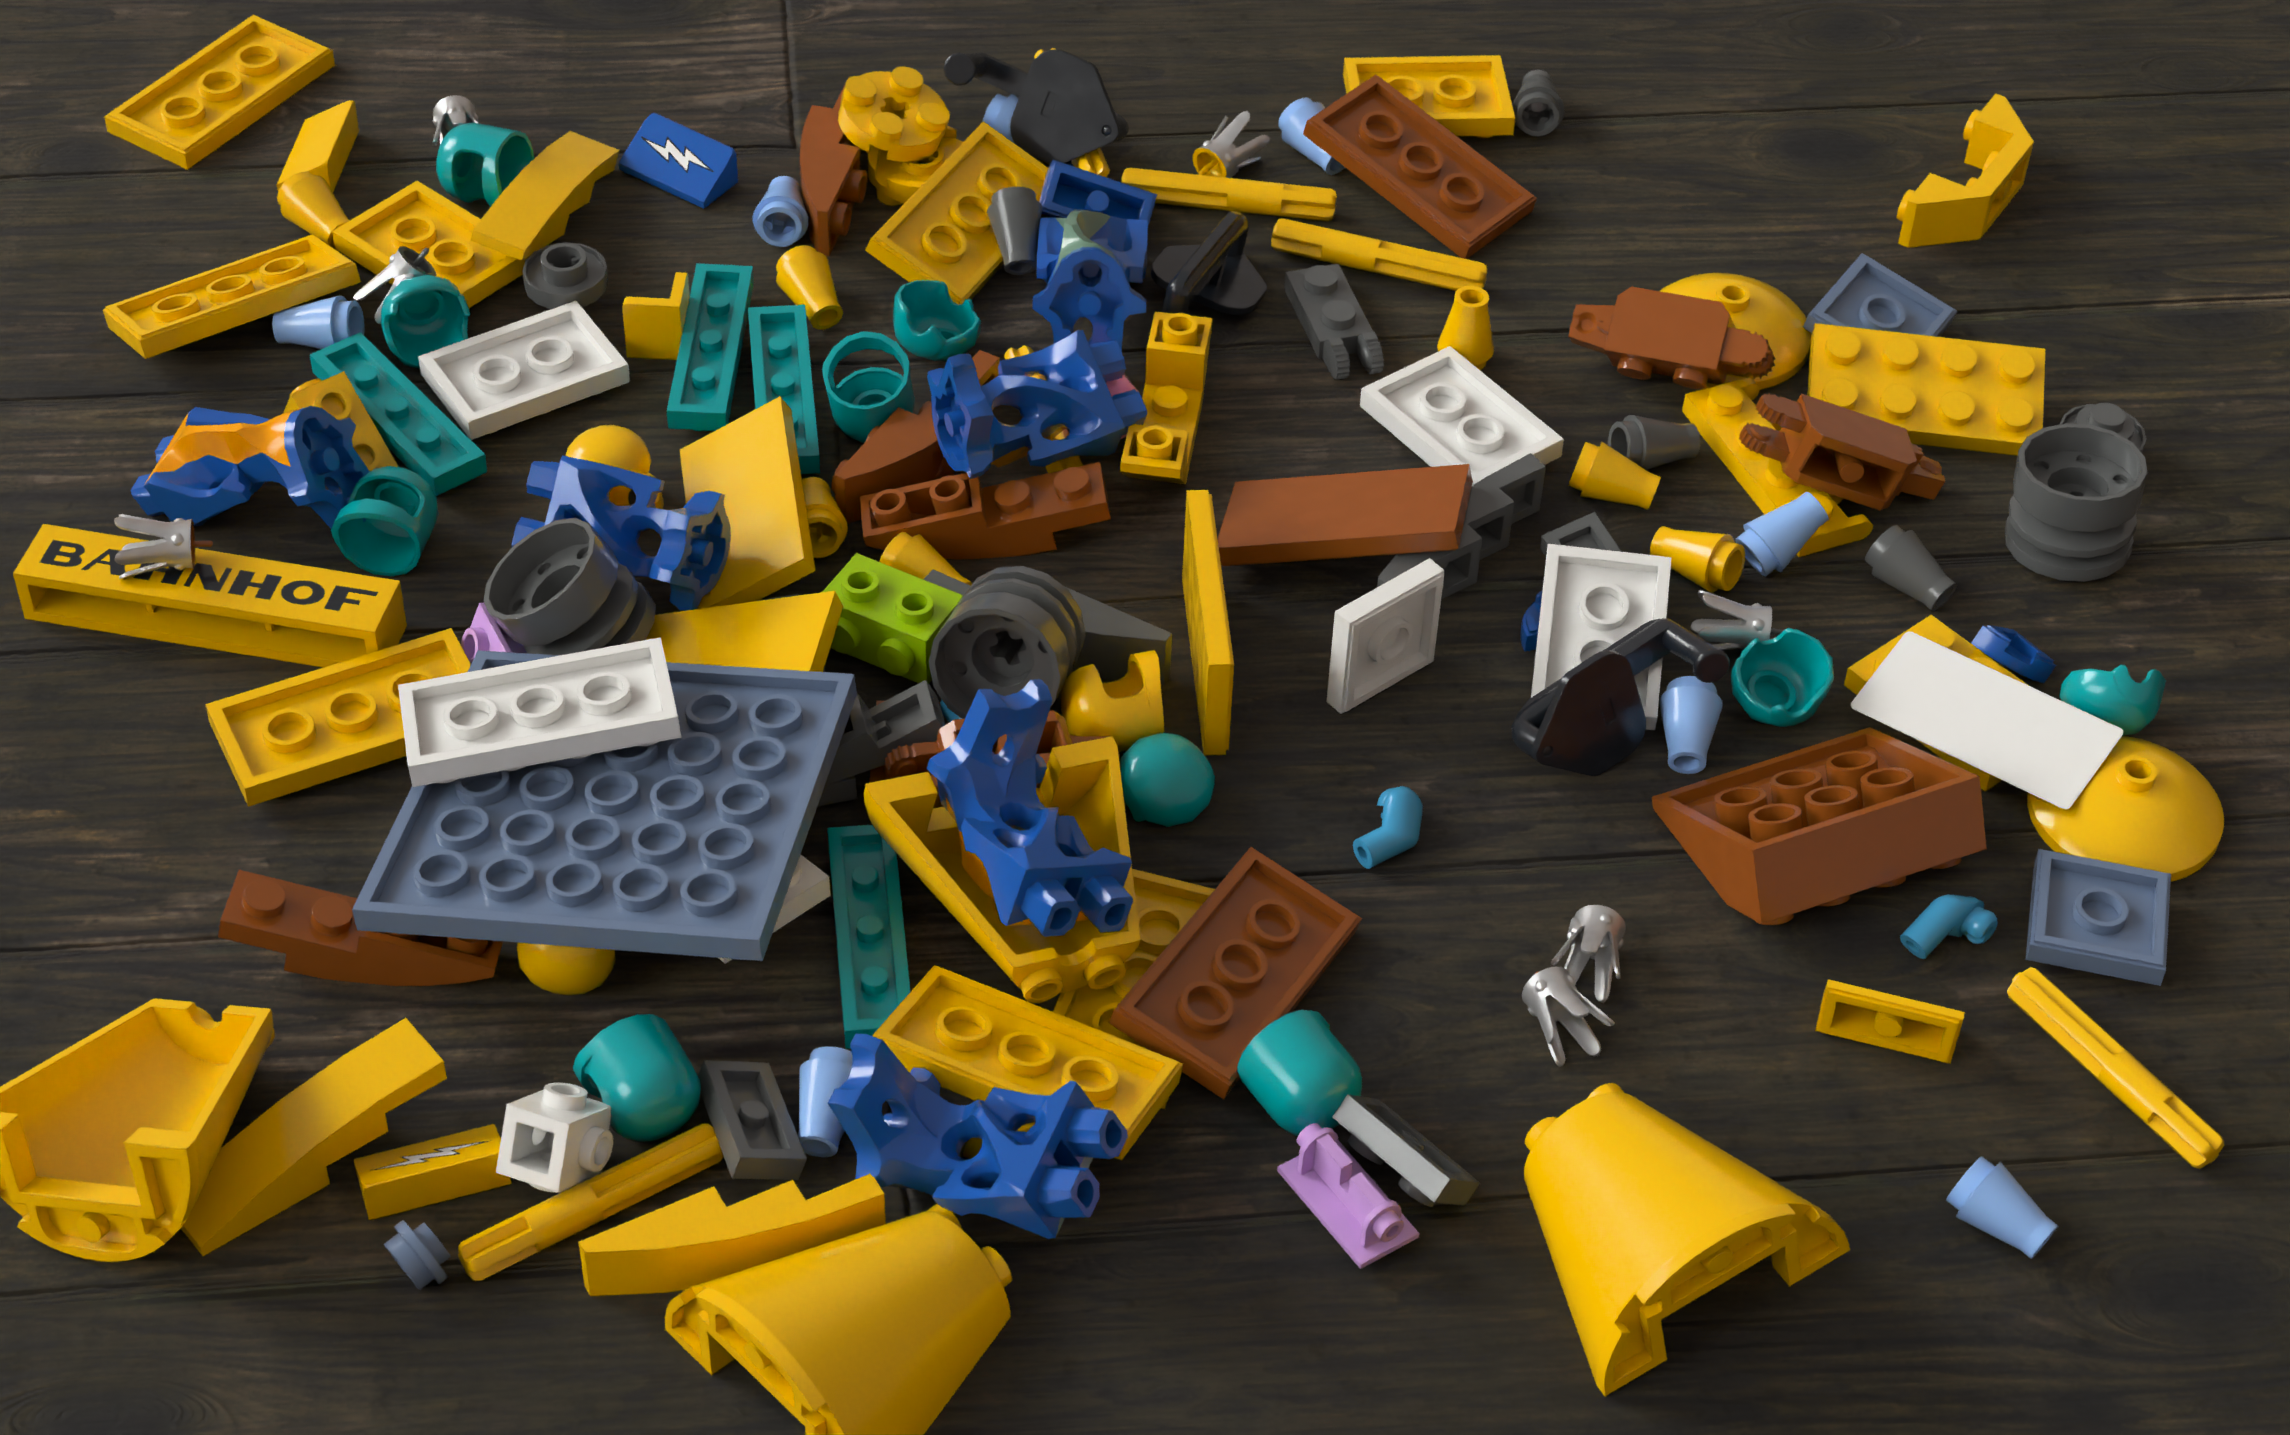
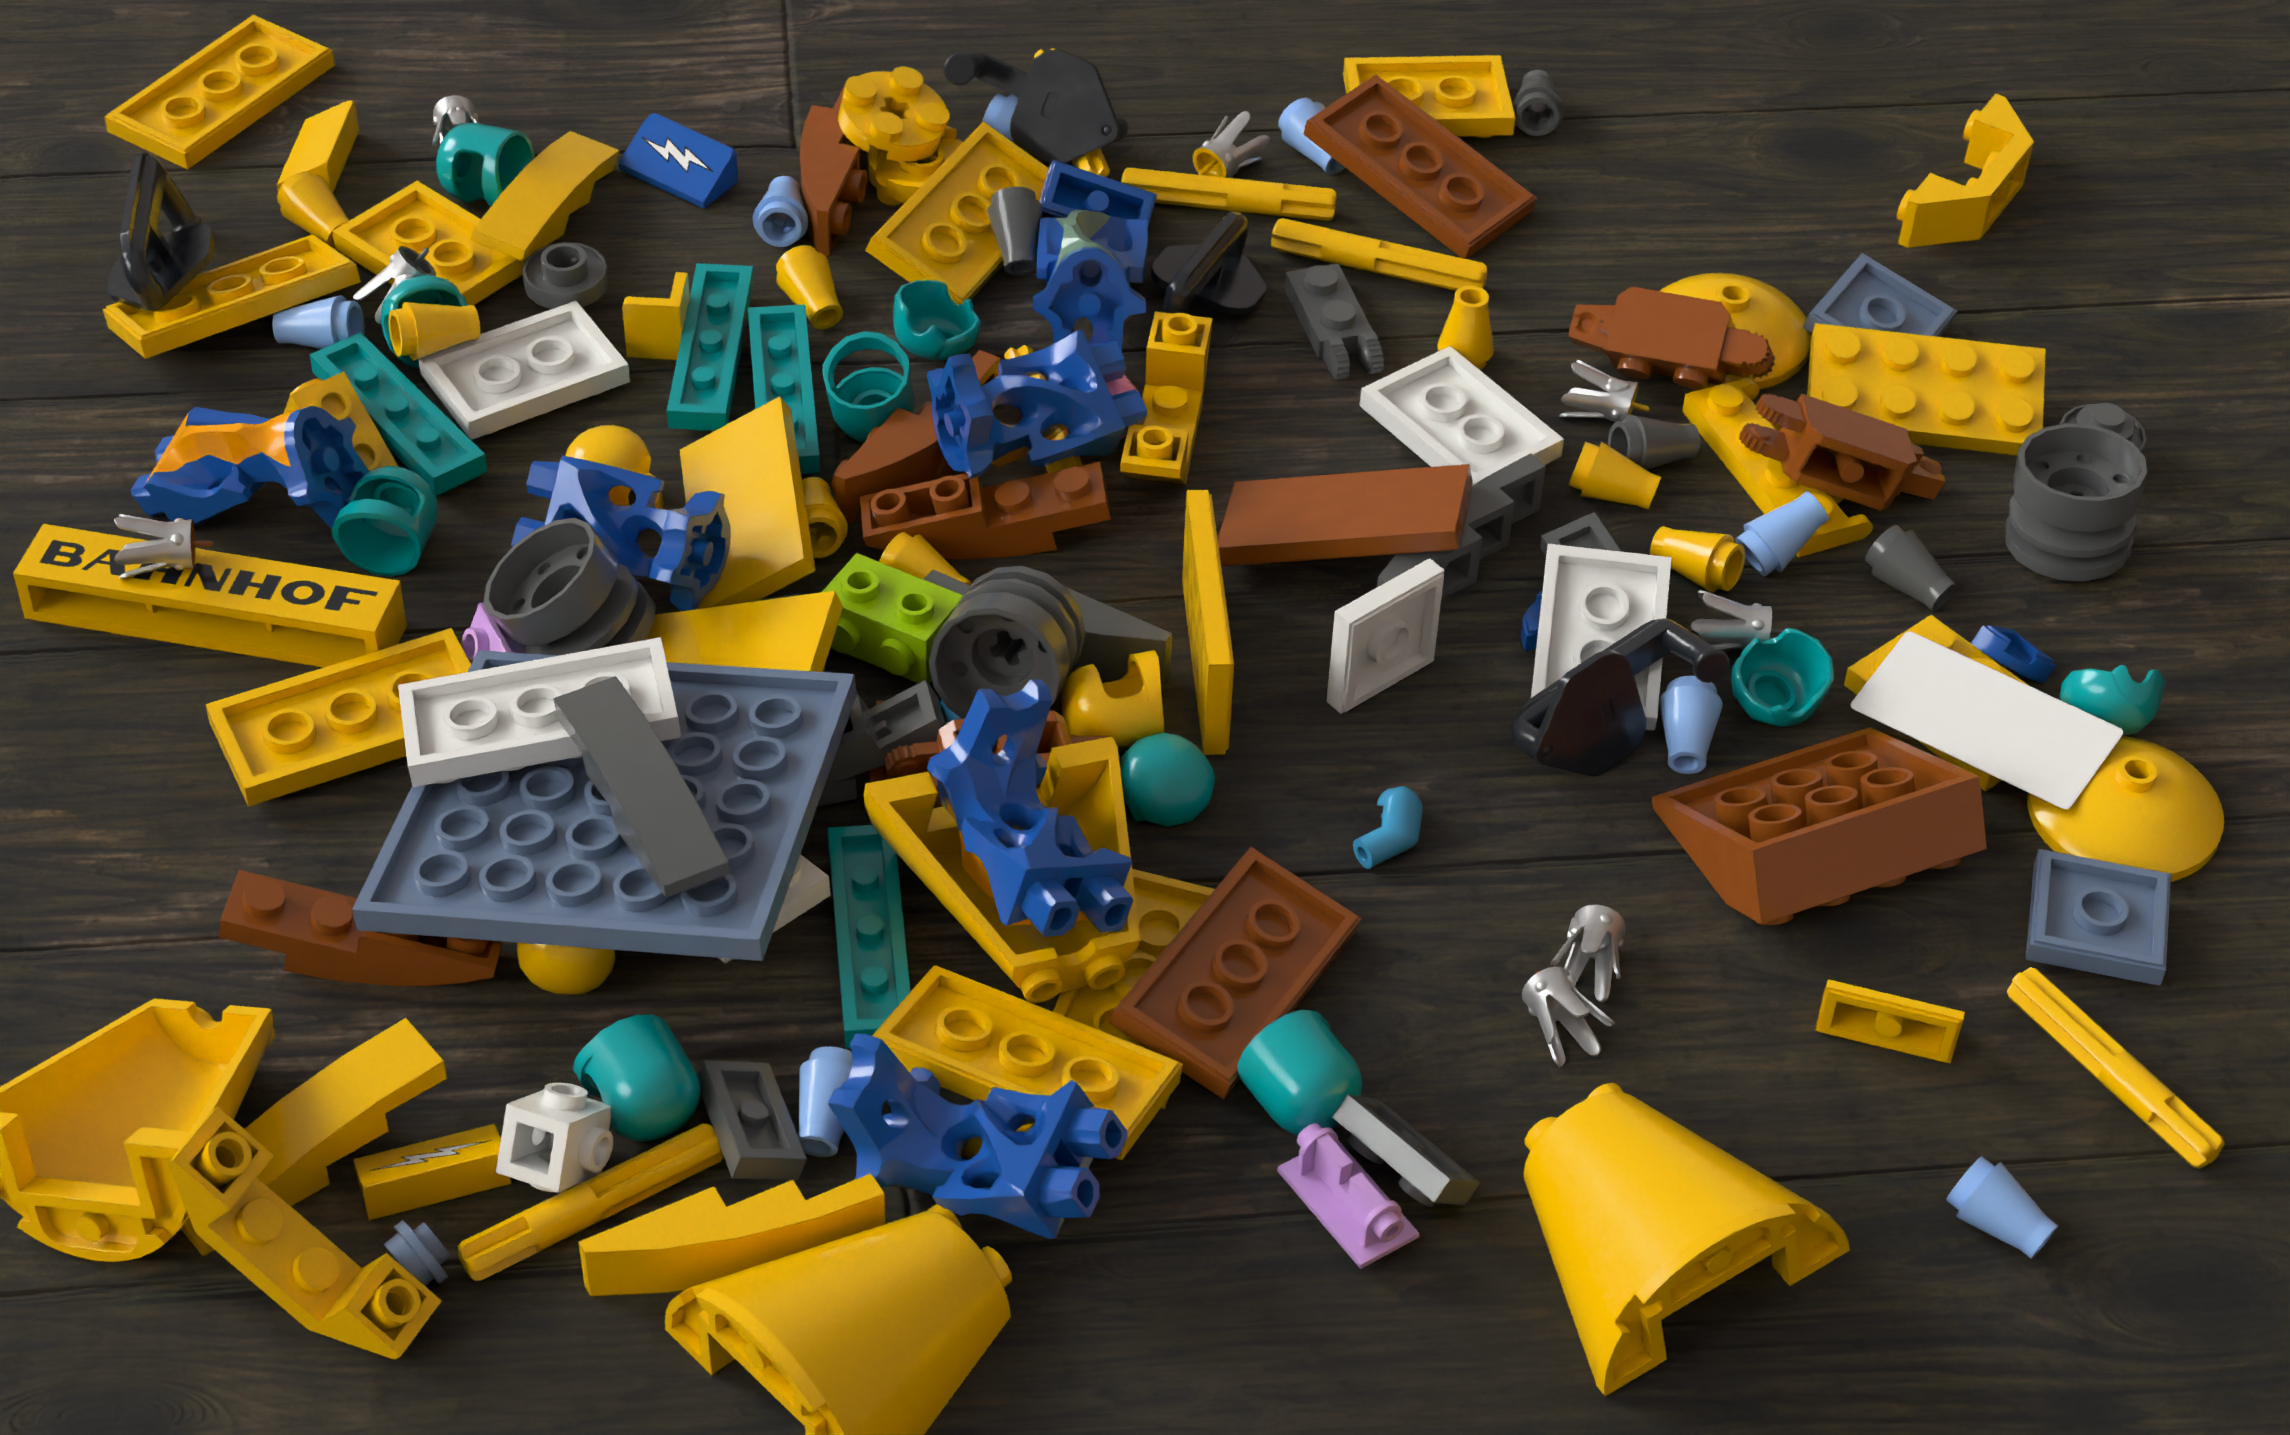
(152, 264): none -> black piece
(284, 1253): none -> yellow slope
(429, 328): none -> yellow cone
(642, 786): none -> dark grey slope
(1611, 405): none -> flat silver piece
(1952, 917): dark azure arm -> none

